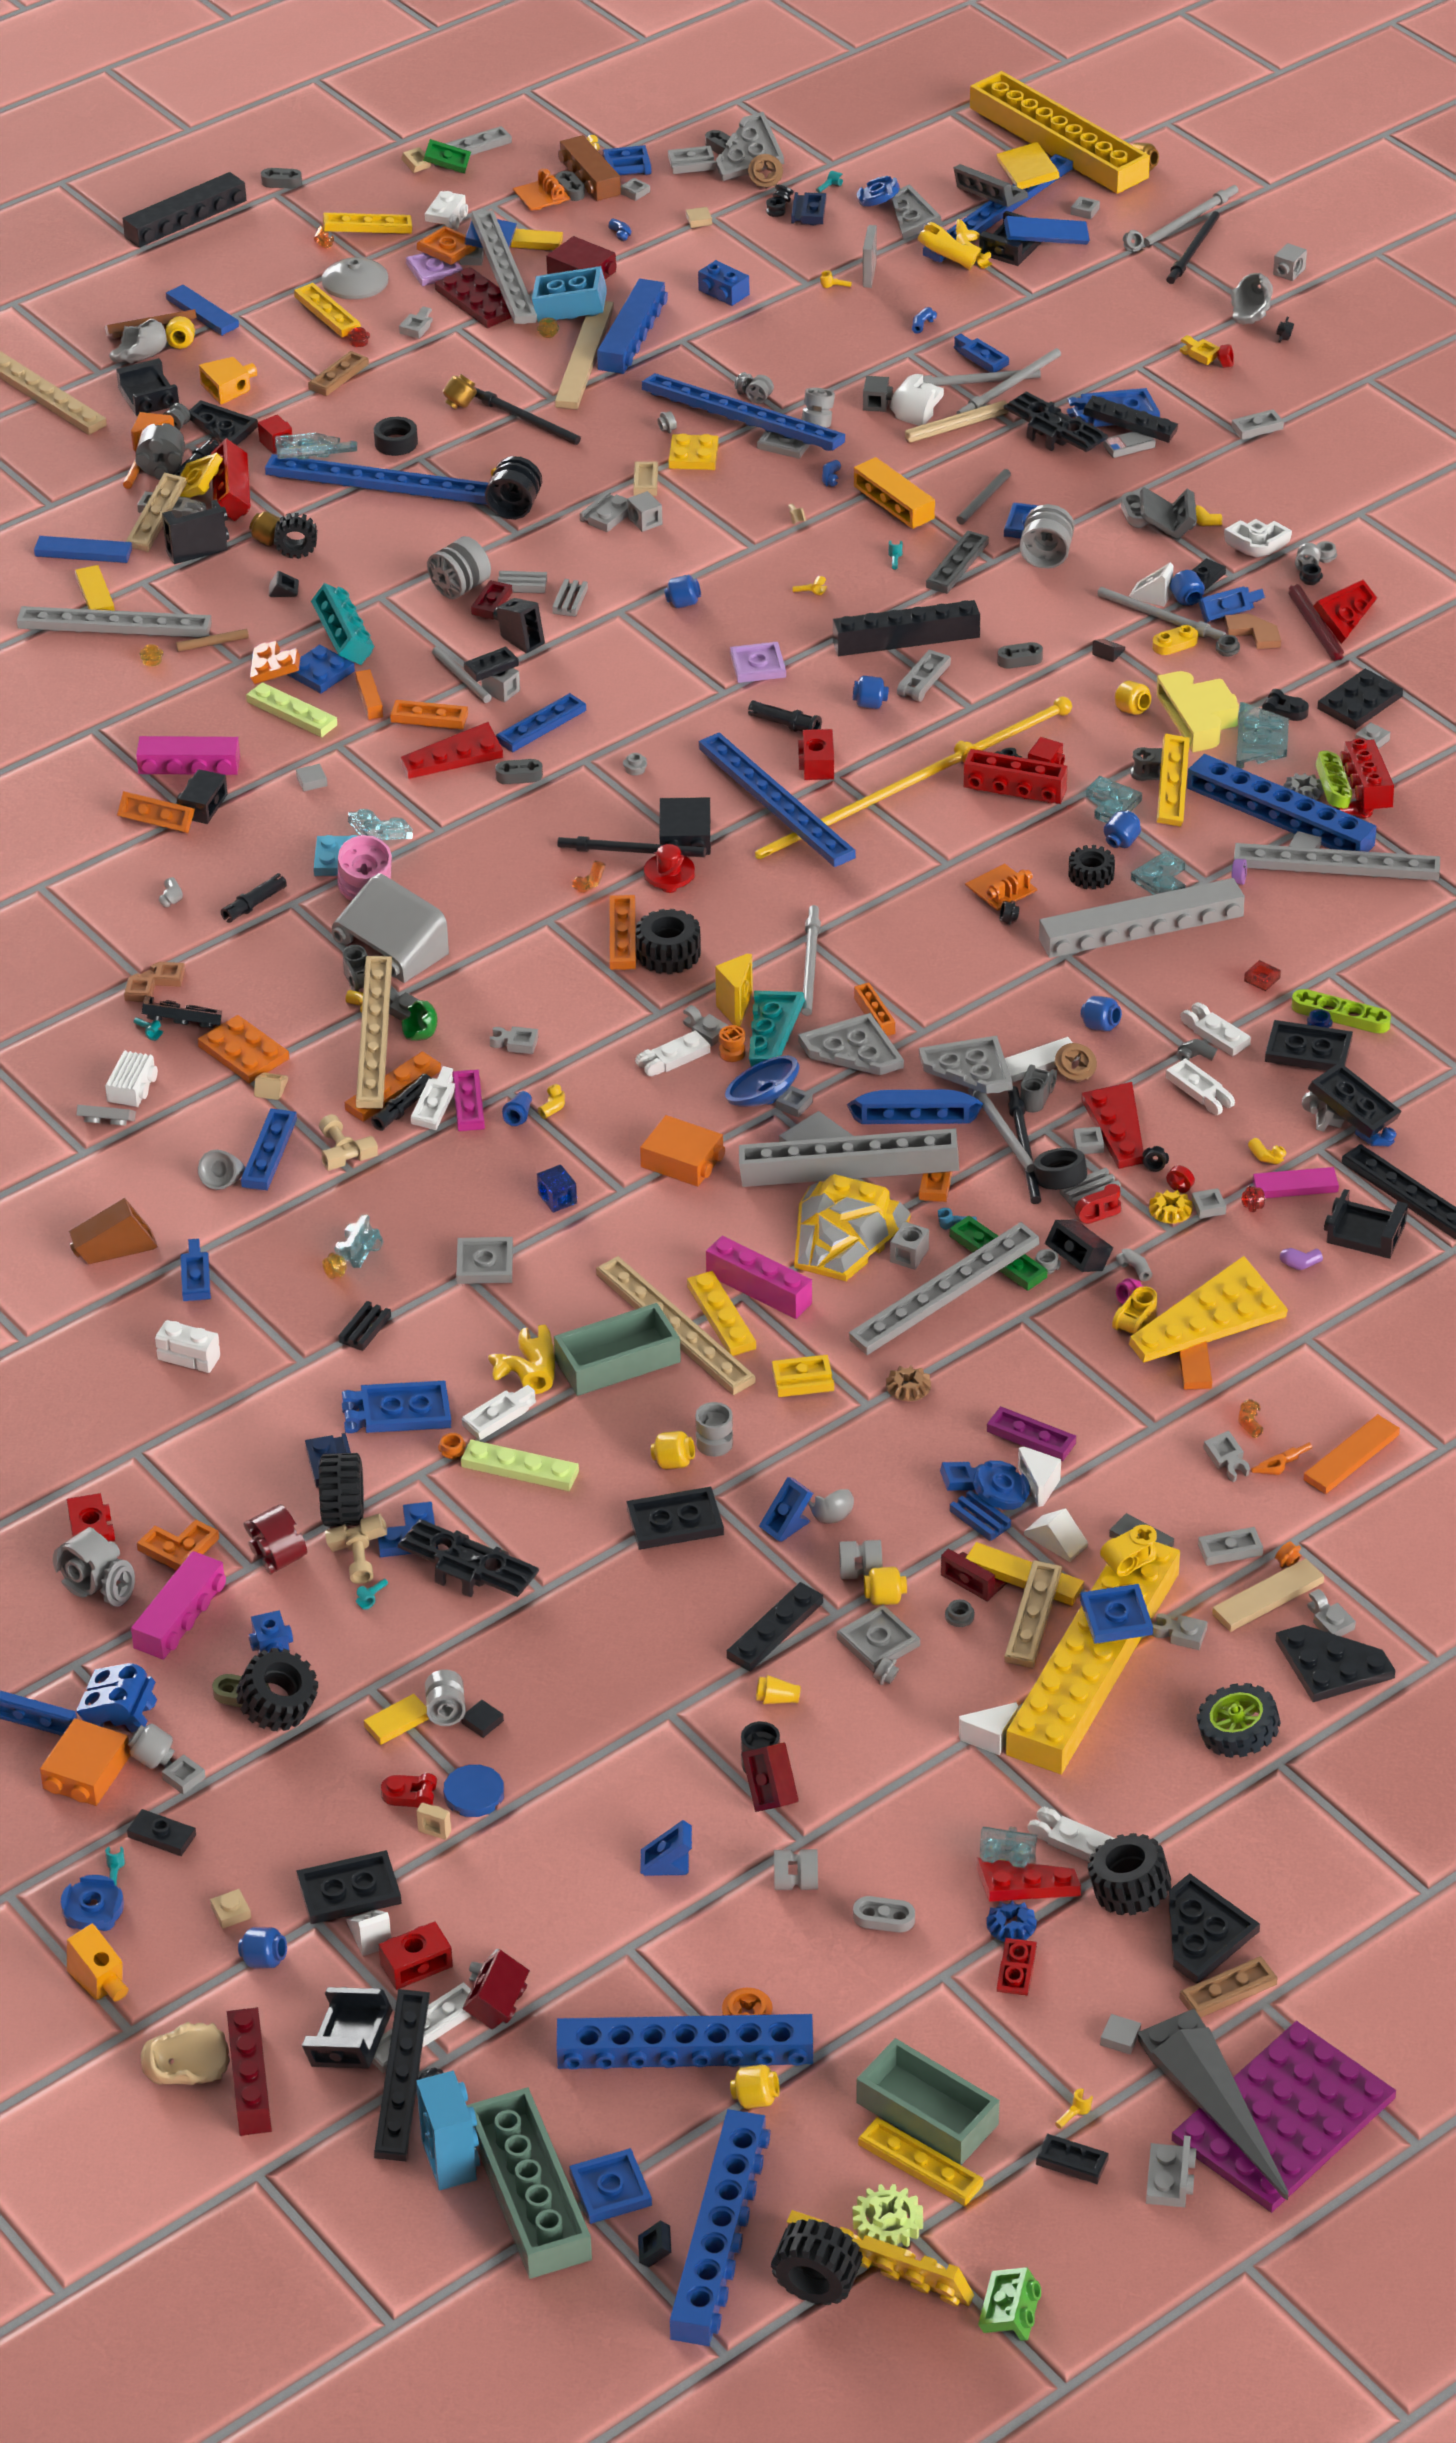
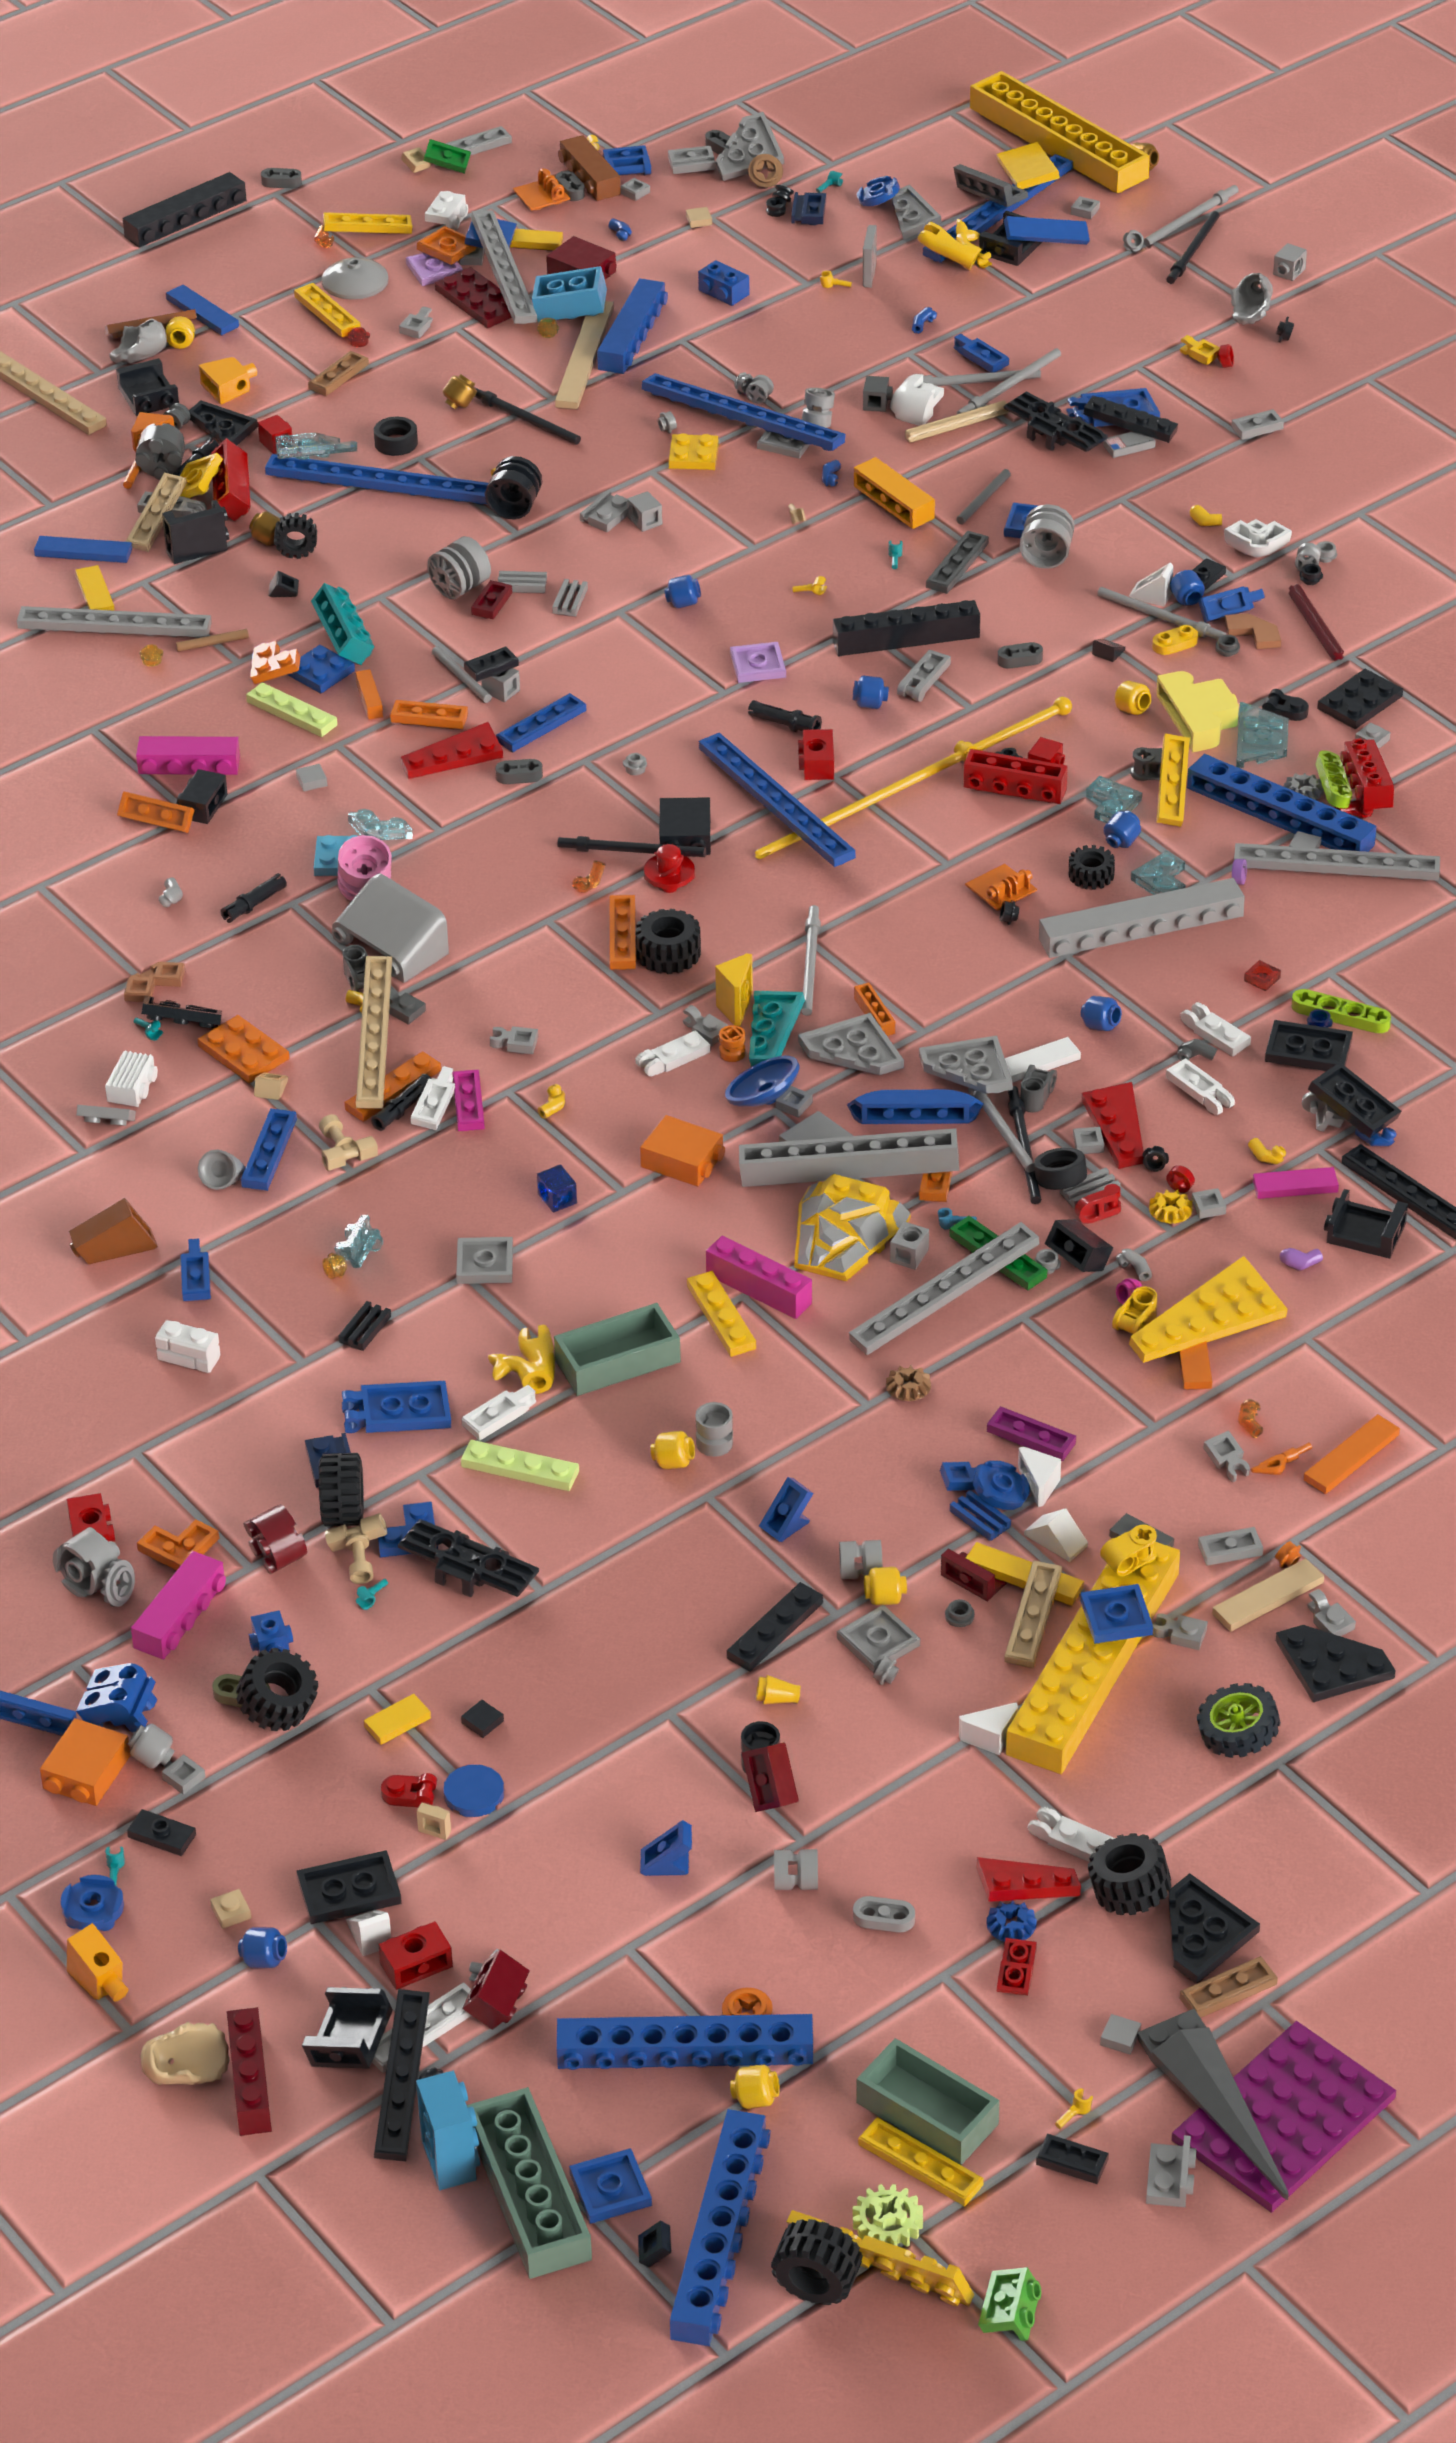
(421, 1022): green hair -> none
(445, 1697): light grey wheel -> none
(452, 1446): orange plate -> none
(517, 1109): blue cone -> none
(520, 623): black torso -> none
(645, 478): tan tile -> none
(675, 1518): black plate -> none
(693, 1339): tan tile -> none
(802, 1375): yellow plate -> none
(833, 1507): light grey hair -> none
(1008, 1845): clear light blue hips -> none
(1067, 1054): medium nougat gear -> none
(1132, 509): light grey plate -> none
(1172, 518): dark grey bracket -> none
(1253, 1198): clear red plate -> none
(1345, 608): red wing -> none

